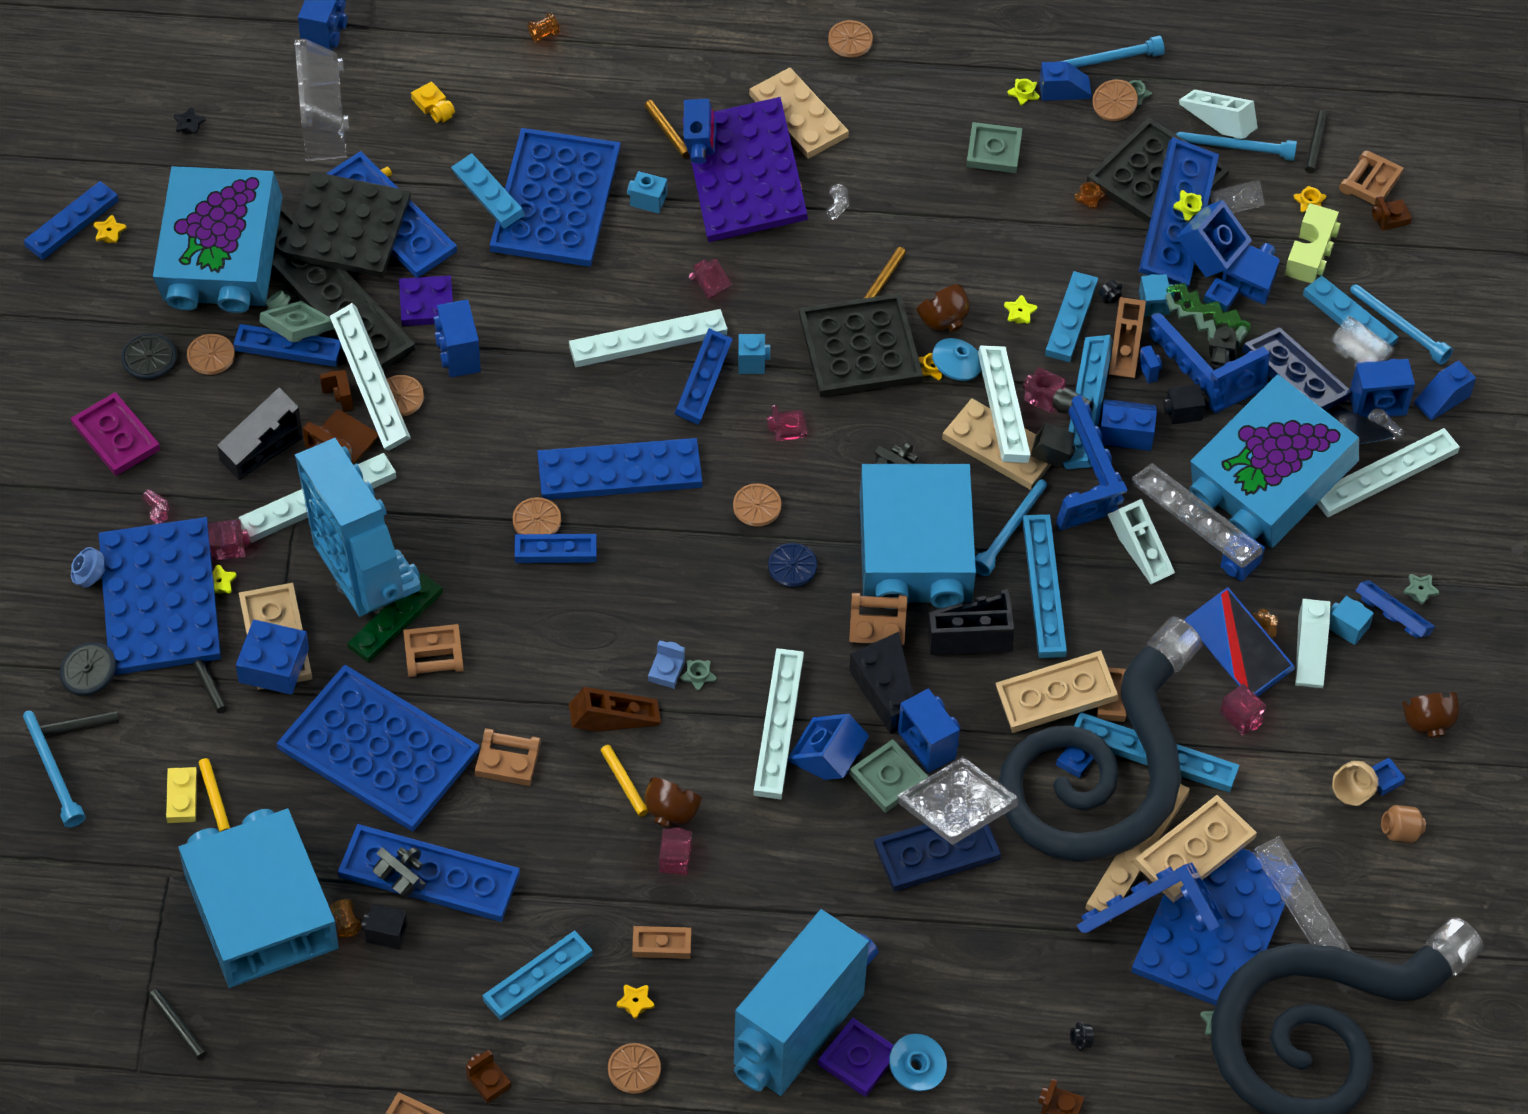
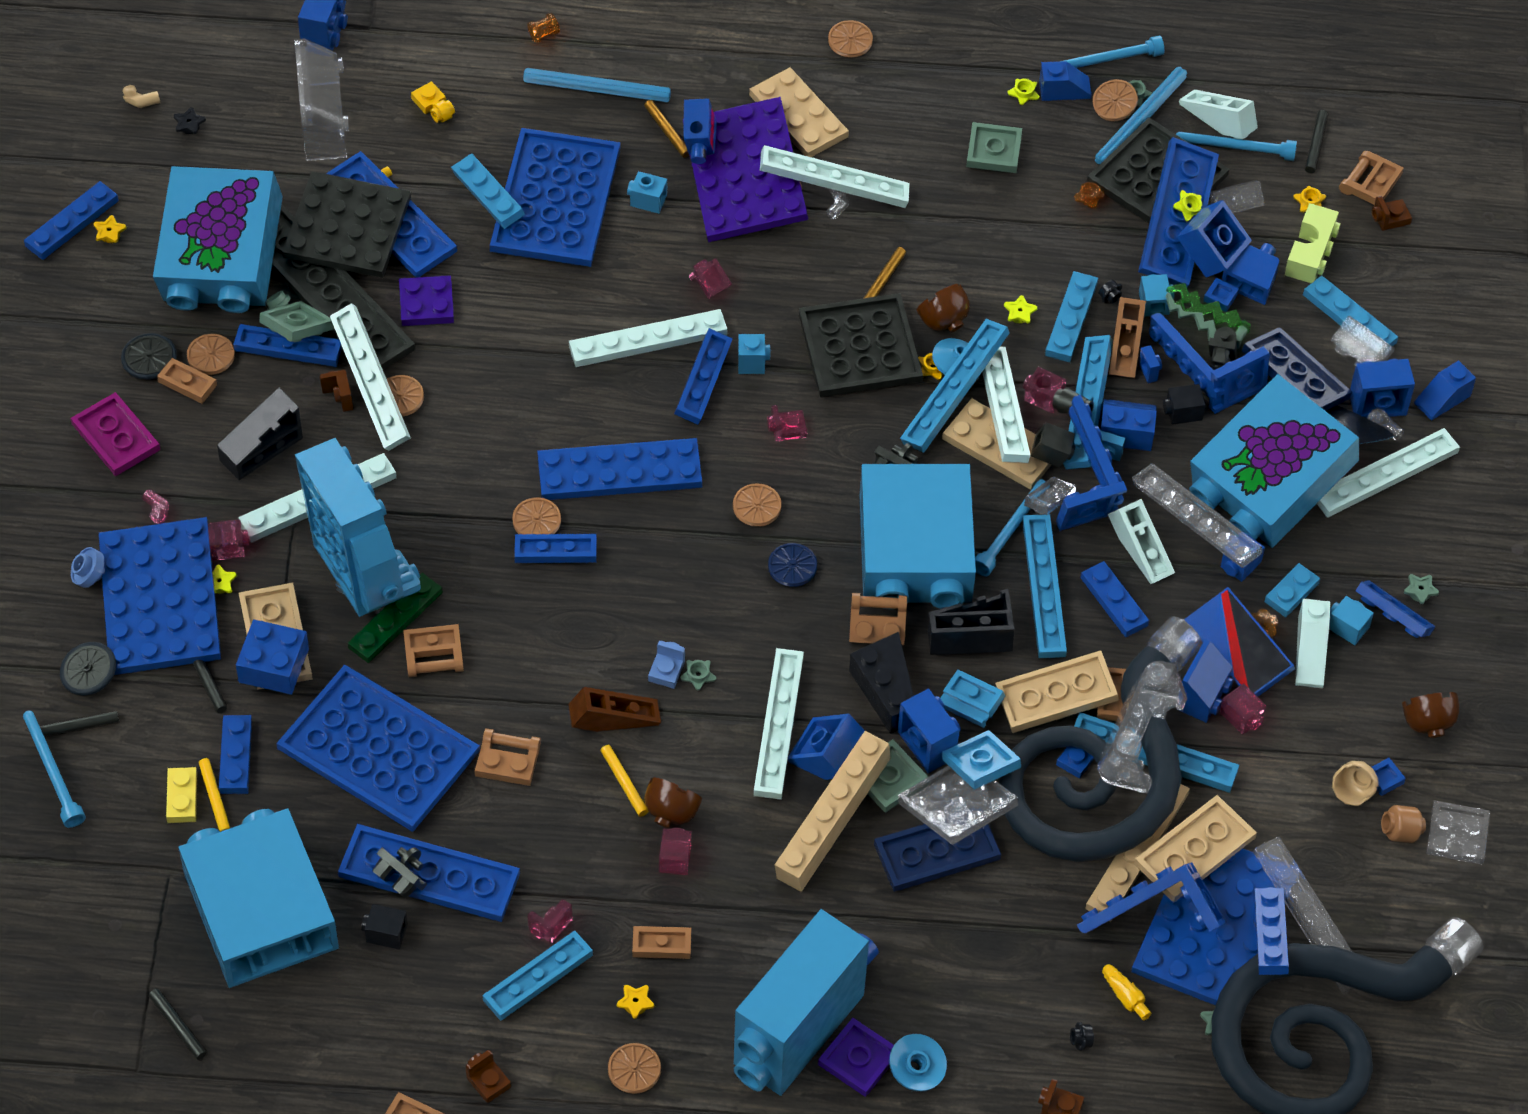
(139, 100): none -> tan arm
(187, 380): none -> medium nougat plate
(235, 754): none -> blue plate
(346, 430): reddish brown bracket -> none
(347, 912): clear orange bush -> none
(457, 338): blue brick -> none
(553, 923): none -> clear pink bracket
(597, 85): none -> dark azure axle
(832, 811): none -> tan brick
(834, 176): none -> light aqua plate
(955, 385): none -> dark azure plate
(971, 698): none -> dark azure plate
(981, 759): none -> dark azure plate
(1049, 495): none -> clear plate
(1114, 444): none -> dark azure plate
(1114, 599): none -> blue plate
(1126, 992): none -> yellow piece
(1144, 112): none -> dark azure axle
(1153, 694): none -> clear windscreen
(1206, 682): none -> blue slope
(1271, 931): none -> plate
(1292, 590): none -> dark azure plate
(1440, 351): dark azure piece -> none
(1458, 832): none -> clear plate

